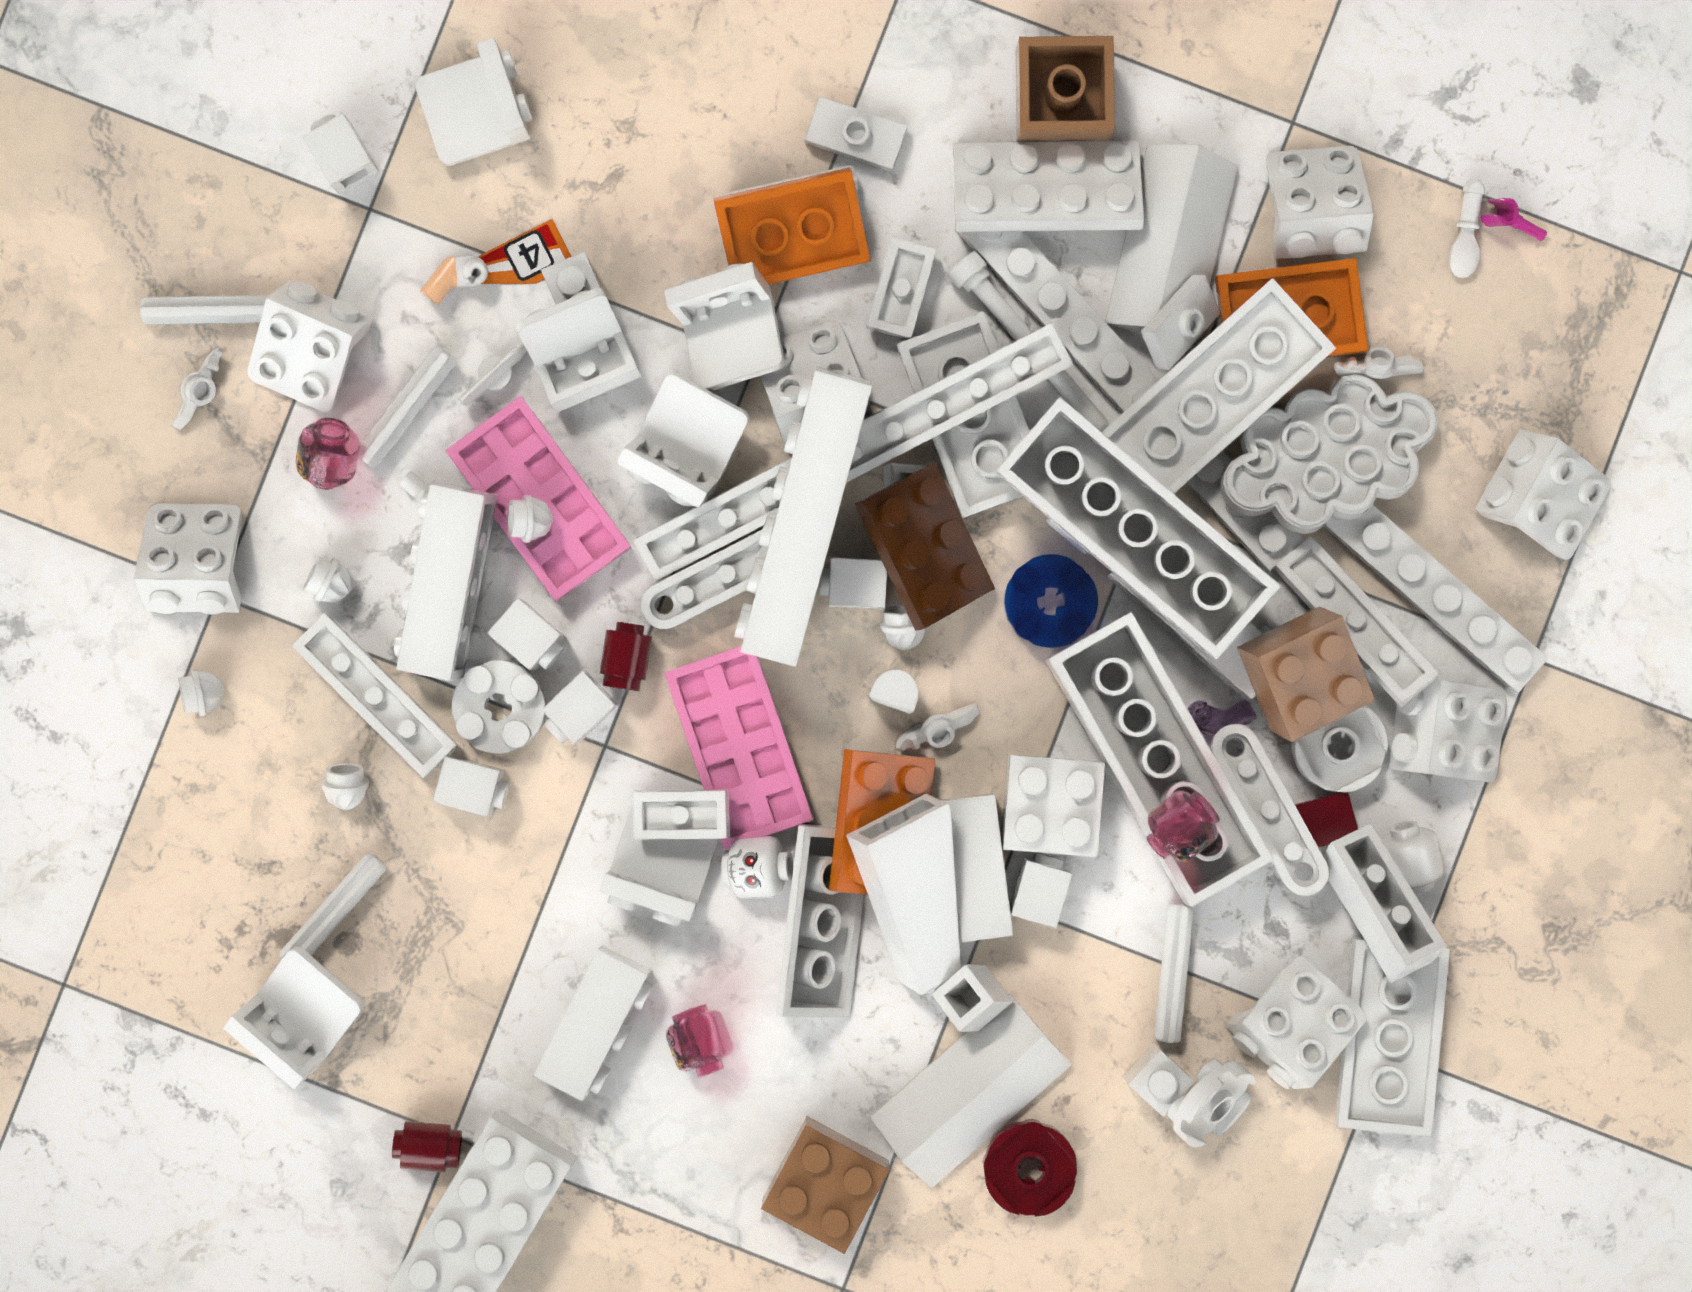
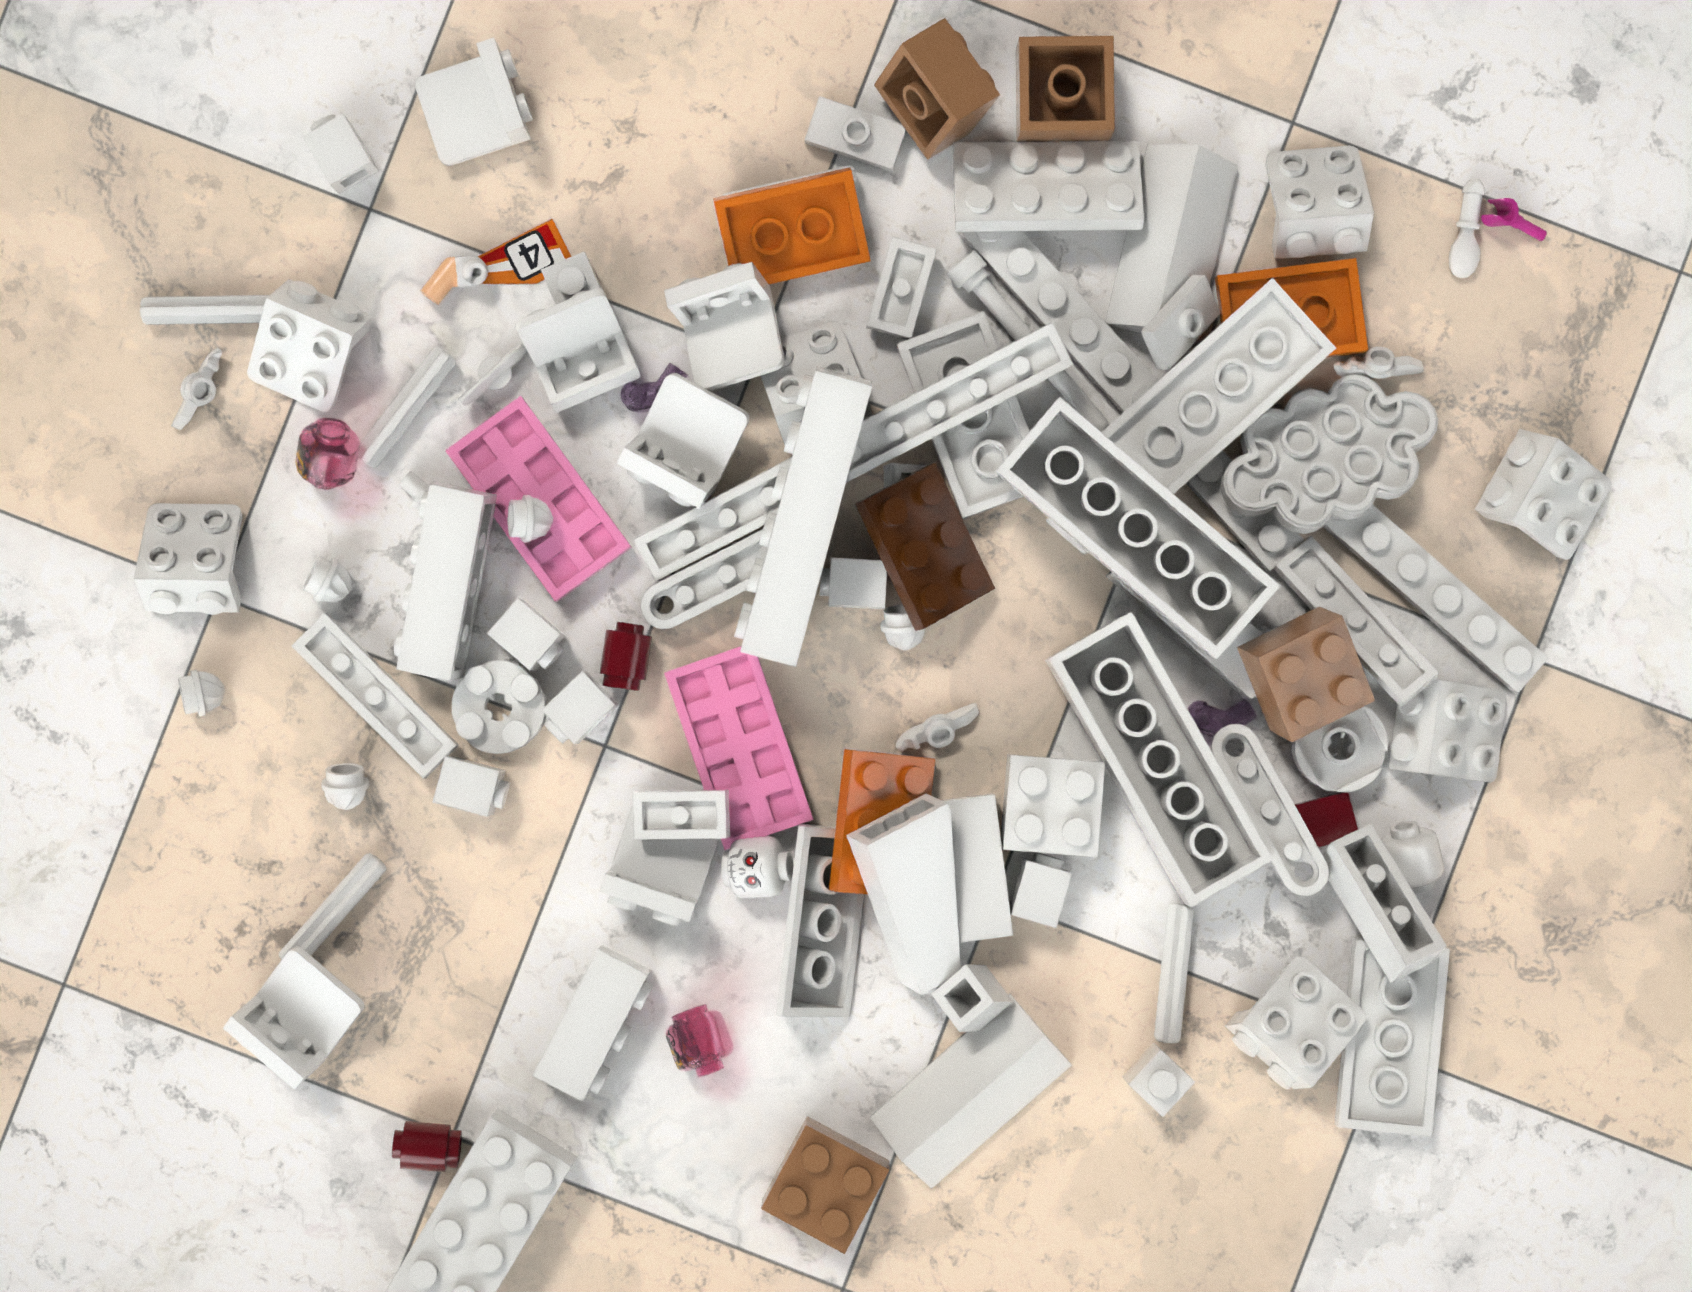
(640, 396): none -> clear purple arm
(895, 690): white brick -> none
(936, 88): none -> medium nougat brick
(1028, 1195): dark red plate -> none
(1031, 582): clear blue plate -> none
(1182, 826): clear pink head -> none
(1212, 1103): white plate -> none

